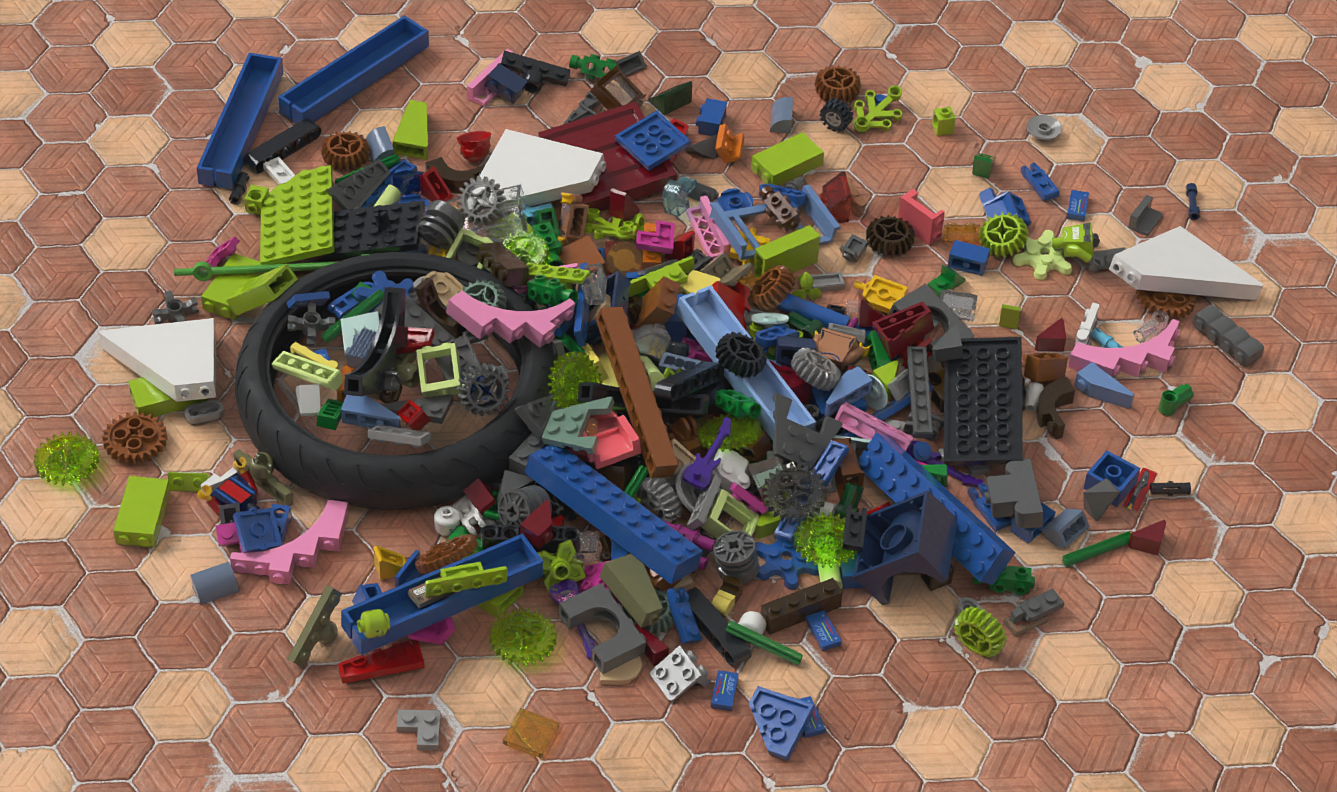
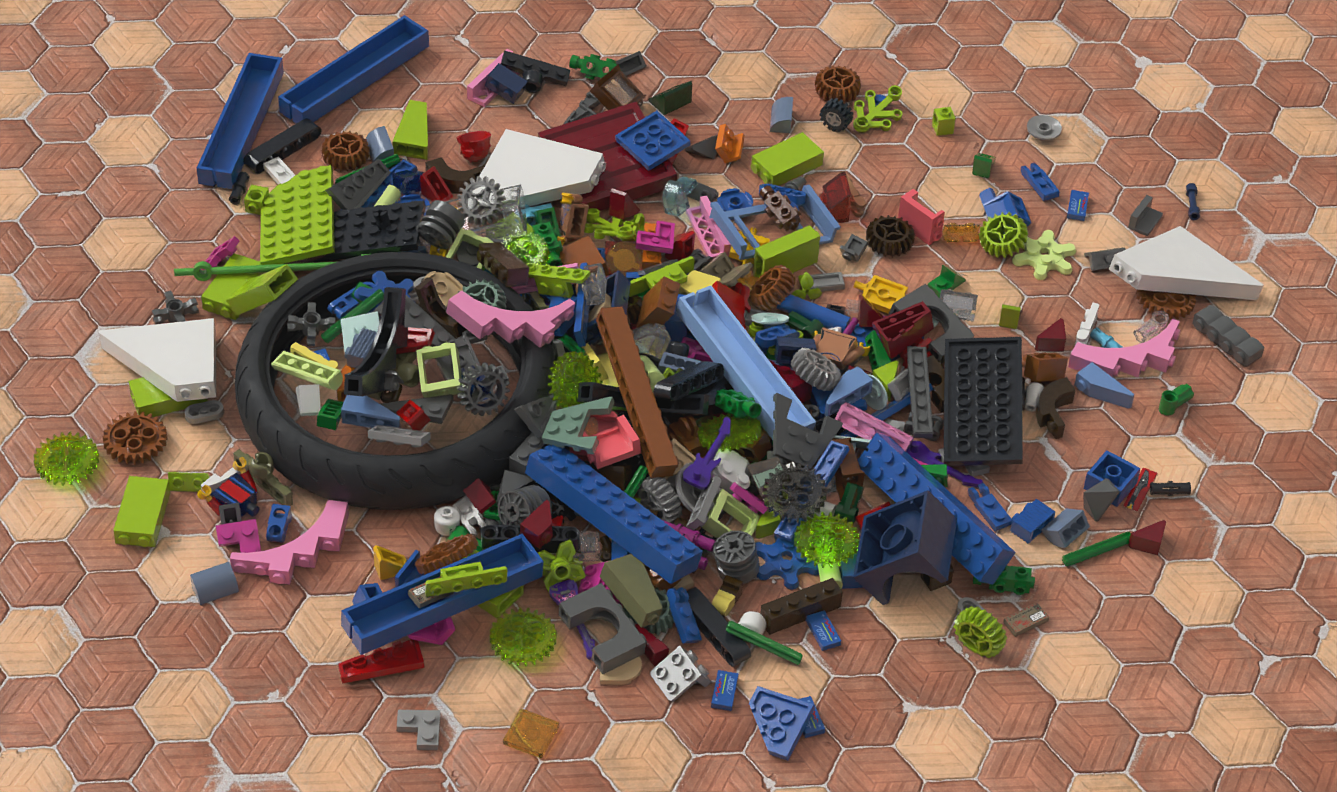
(257, 530): blue plate -> none
(302, 300): blue tile -> none
(318, 627): olive plate -> none
(373, 623): lime head -> none
(549, 291): green brick -> none
(712, 116): blue brick -> none
(741, 355): black gear -> none
(854, 530): black hinge -> none
(860, 334): light grey tile -> none
(921, 451): blue plate -> none
(949, 346): dark grey slope -> none
(968, 257): blue brick -> none
(1016, 495): dark grey brick -> none
(1037, 607): dark grey hinge -> none
(1079, 242): lime torso -> none

